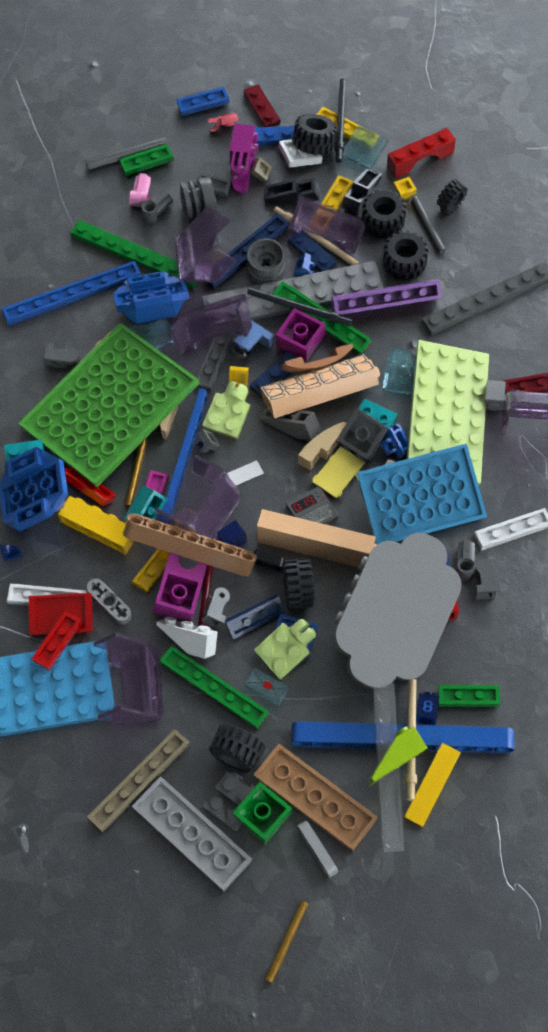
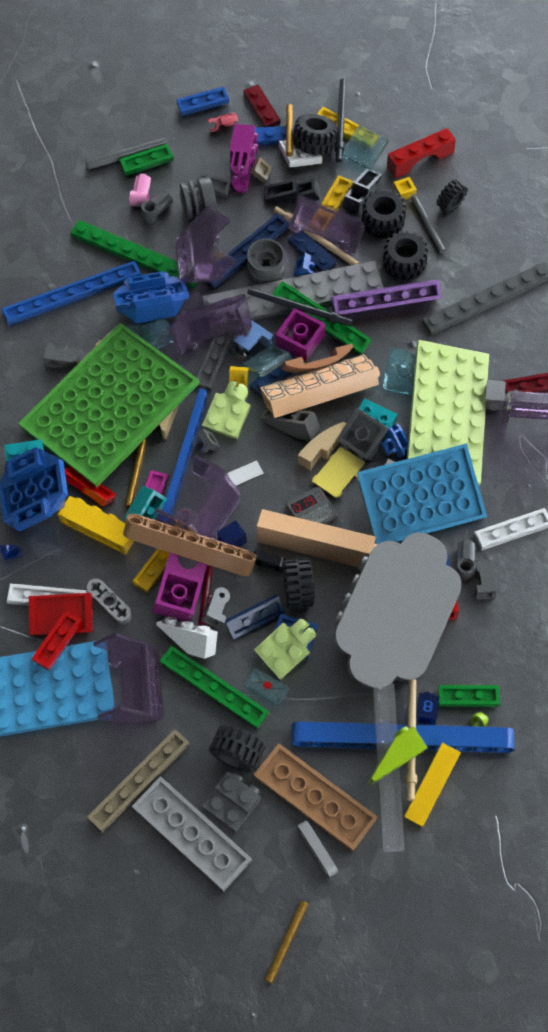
(262, 813): green slope -> none
(267, 360): none -> clear light blue tile
(289, 130): none -> pearl gold bar
(474, 720): none -> lime hinge

